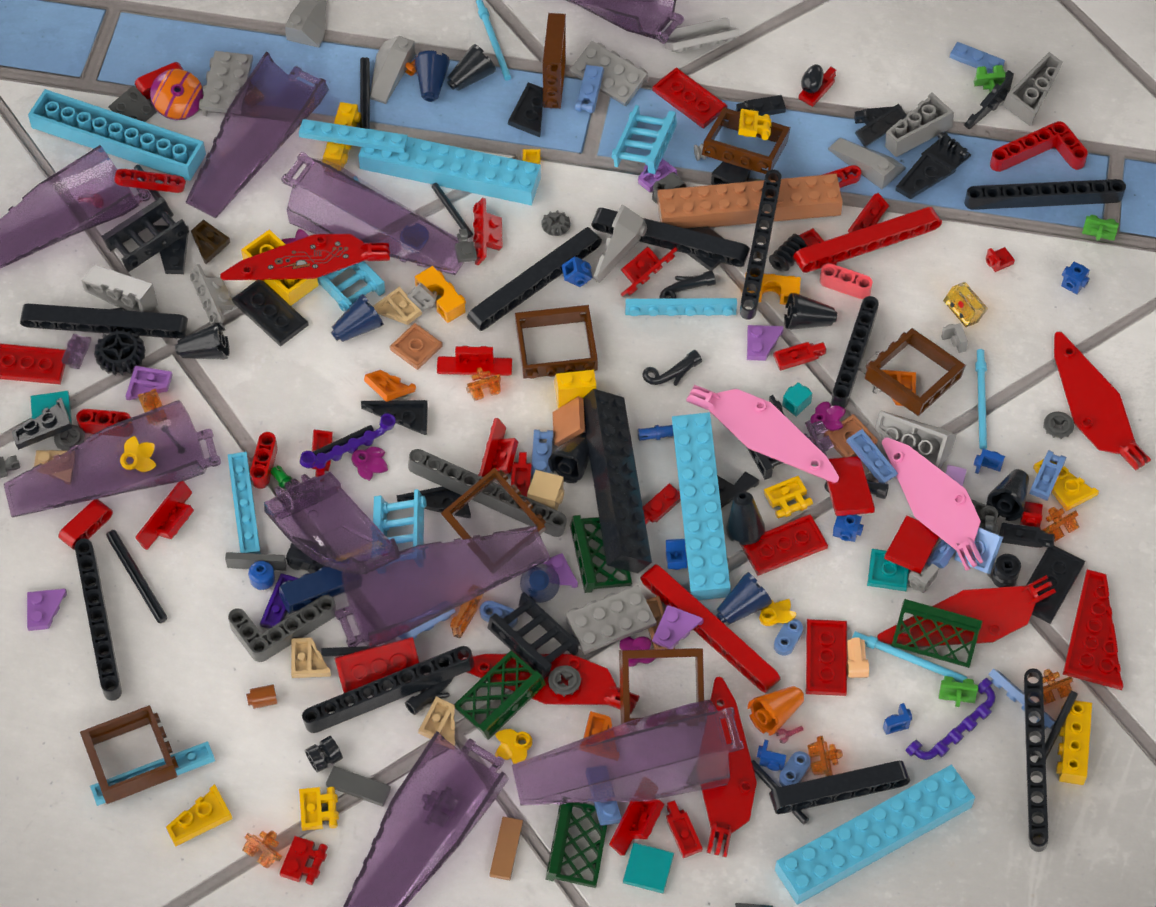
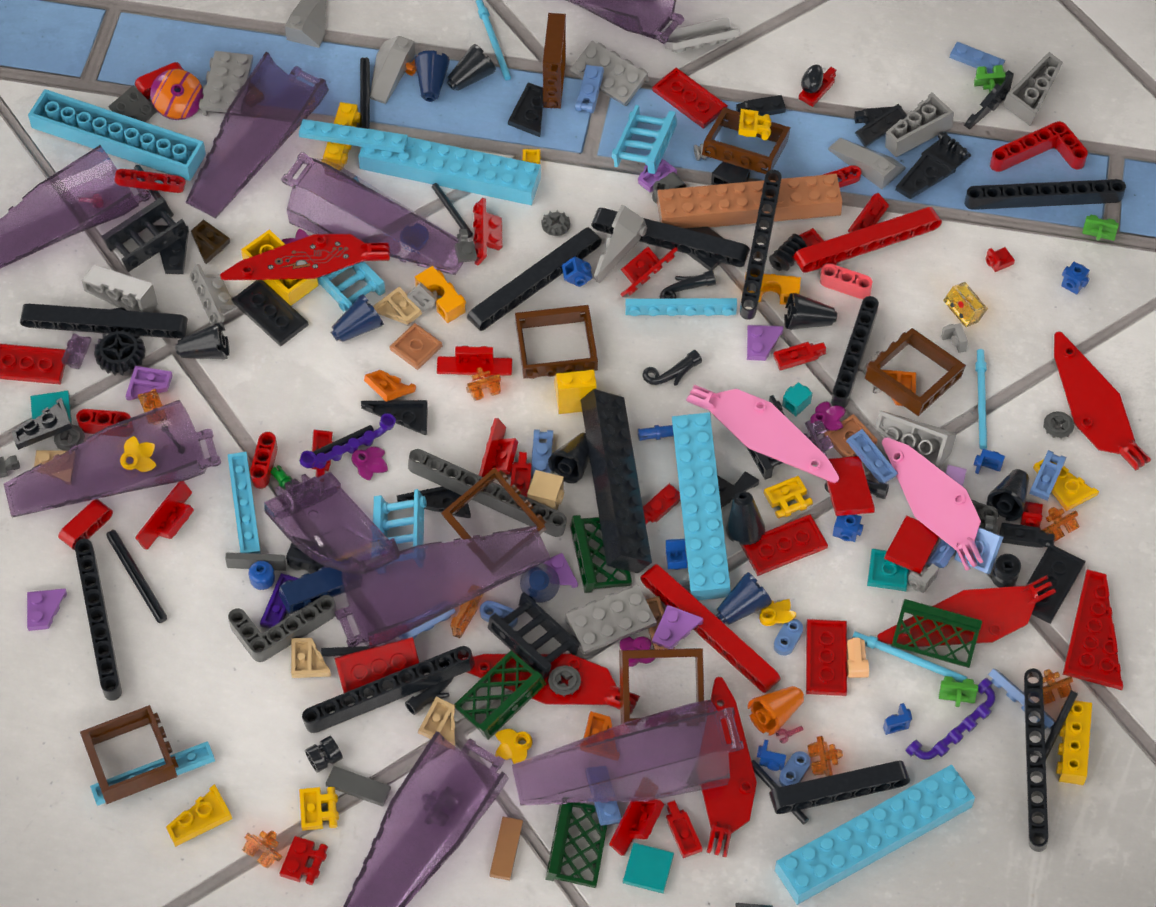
(262, 696): dark orange brick -> none
(568, 421): nougat tile -> none

